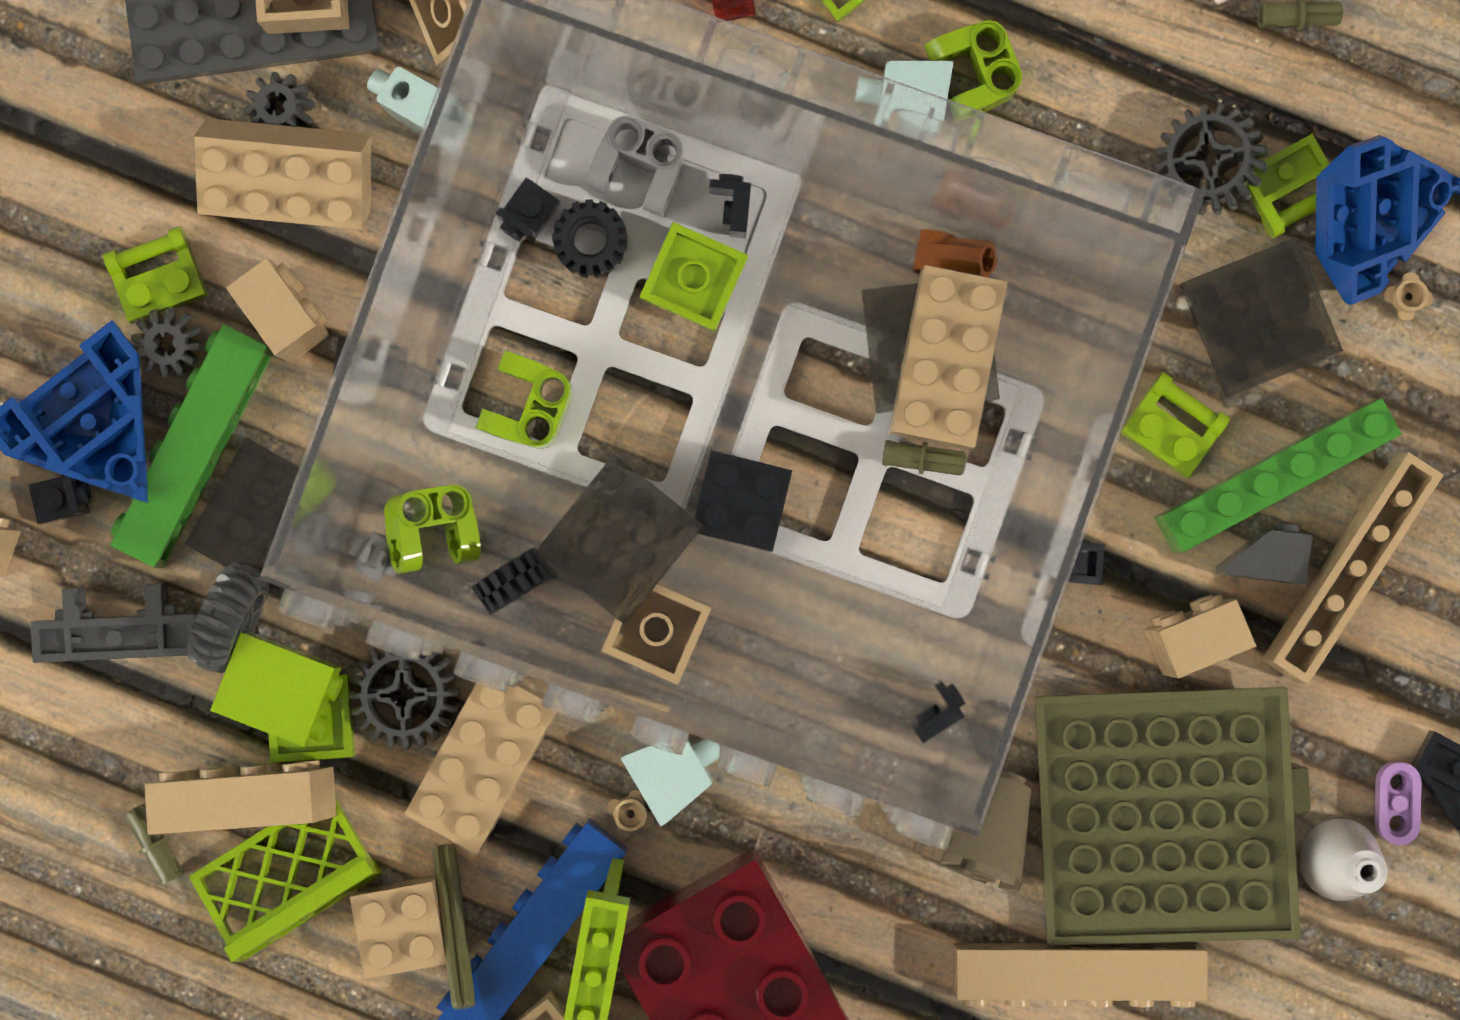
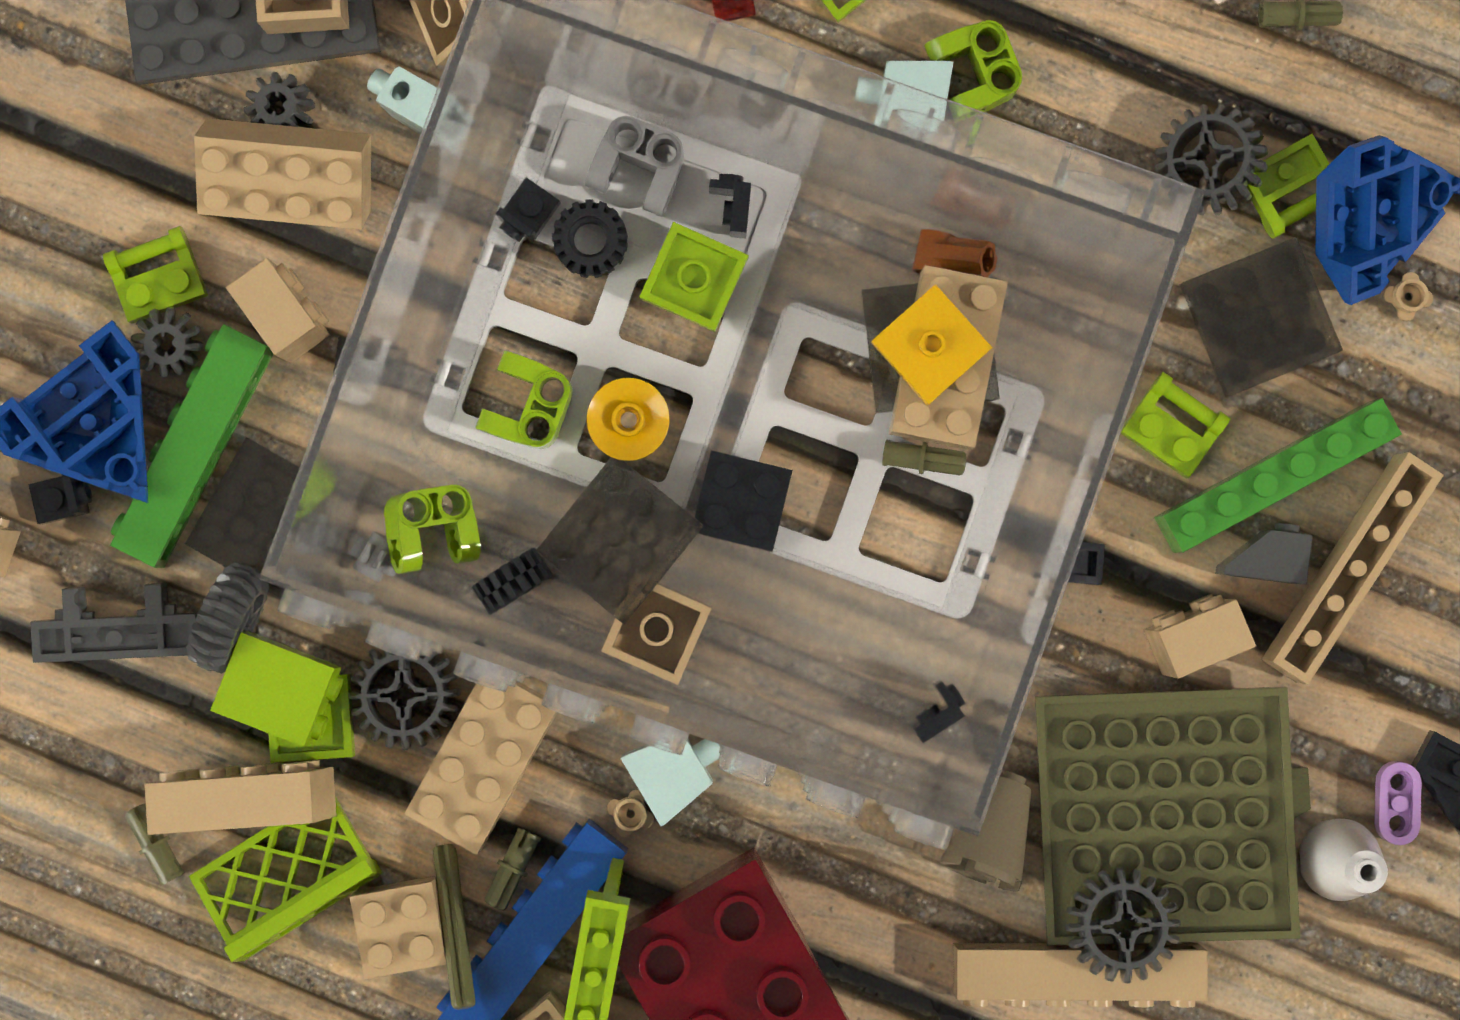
(512, 869): none -> olive axle
(623, 397): none -> yellow dish
(931, 344): none -> yellow plate
(1121, 905): none -> dark grey gear

